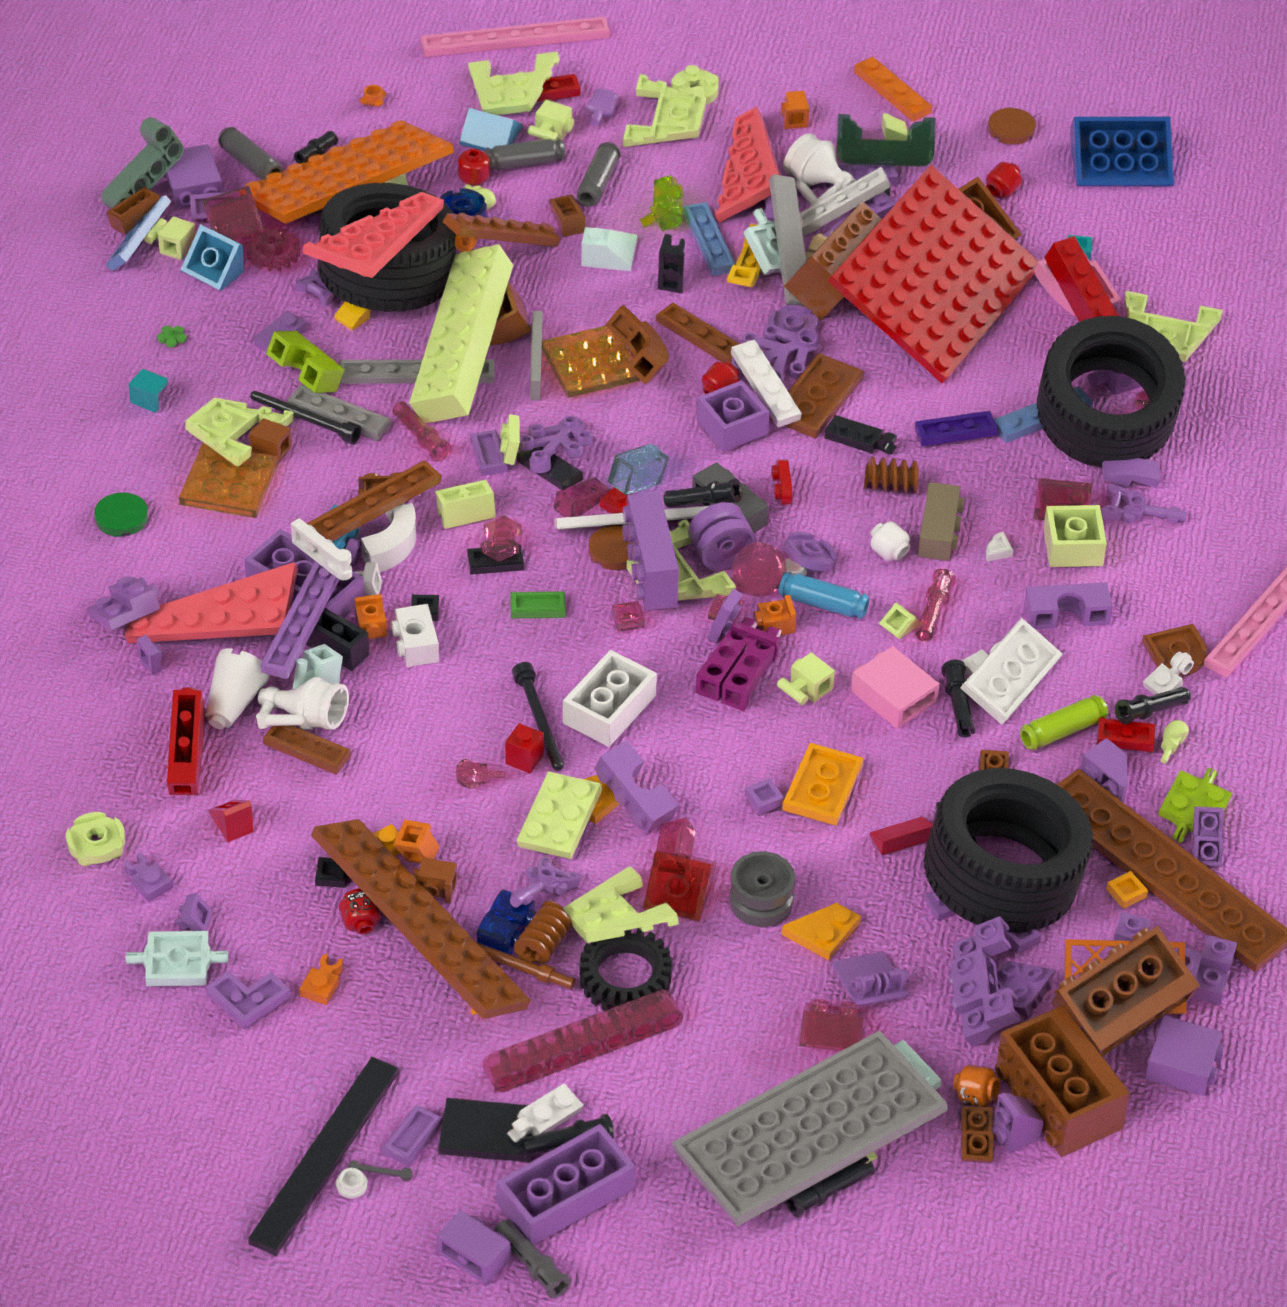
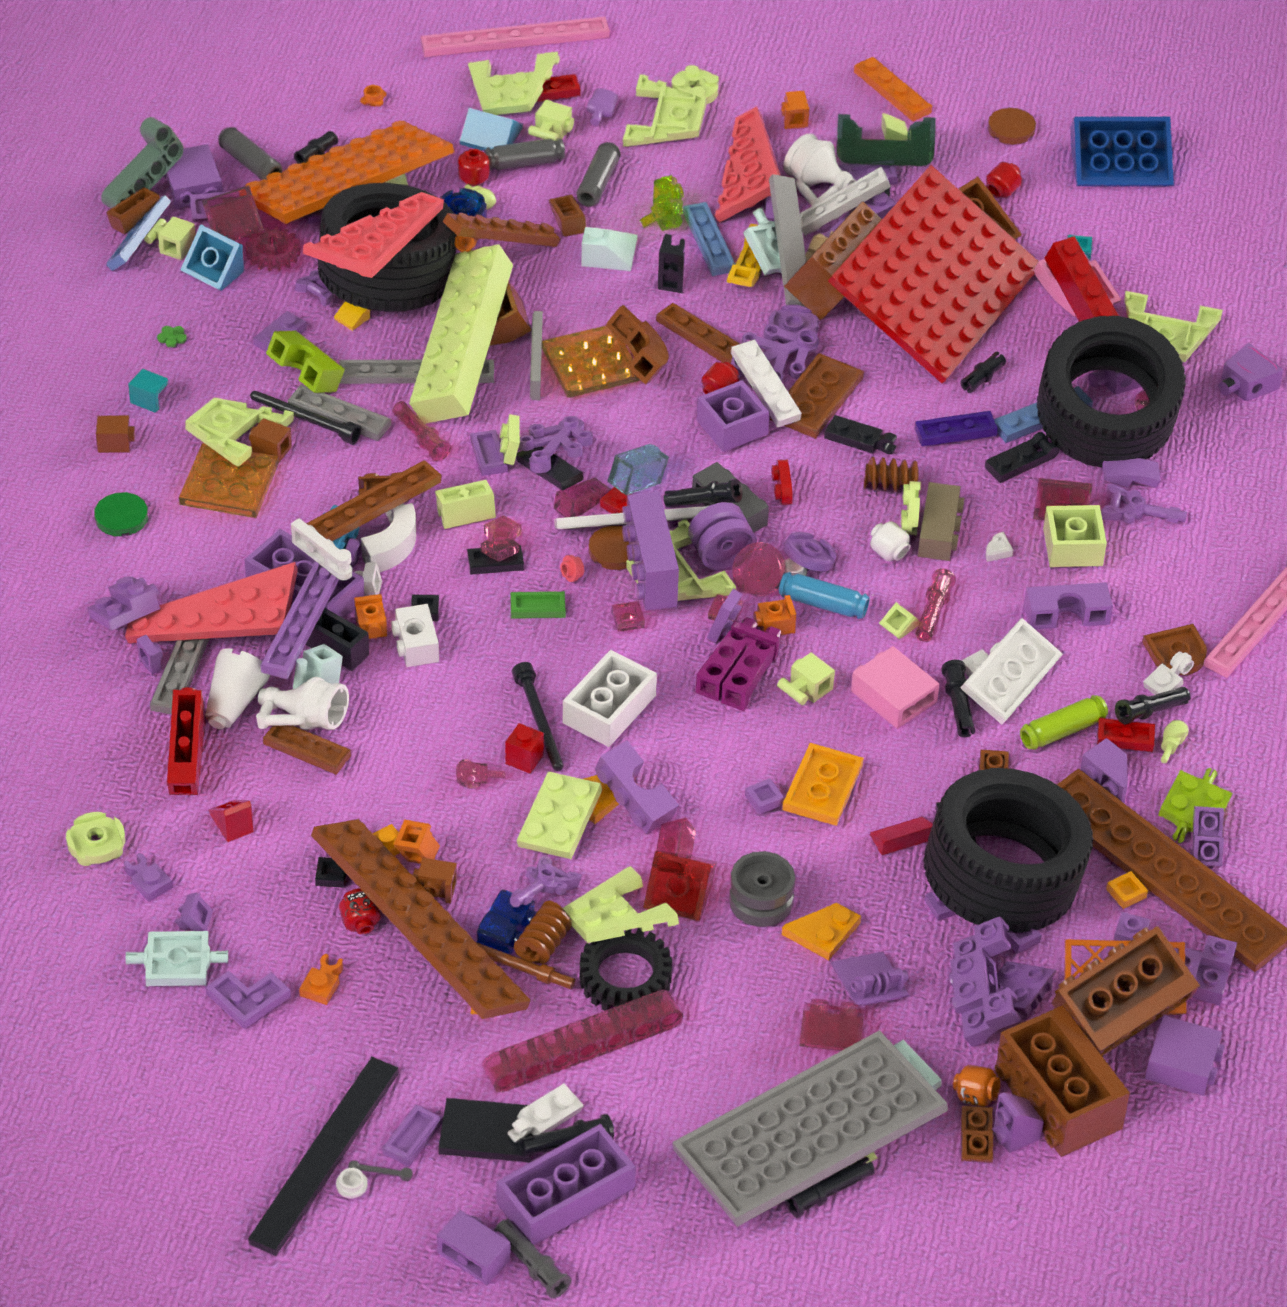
(114, 434): none -> dark orange brick
(178, 672): none -> light grey tile
(572, 568): none -> coral plate
(911, 498): none -> yellowish green plate
(983, 372): none -> black pin
(1021, 458): none -> black plate
(1250, 374): none -> medium lavender torso

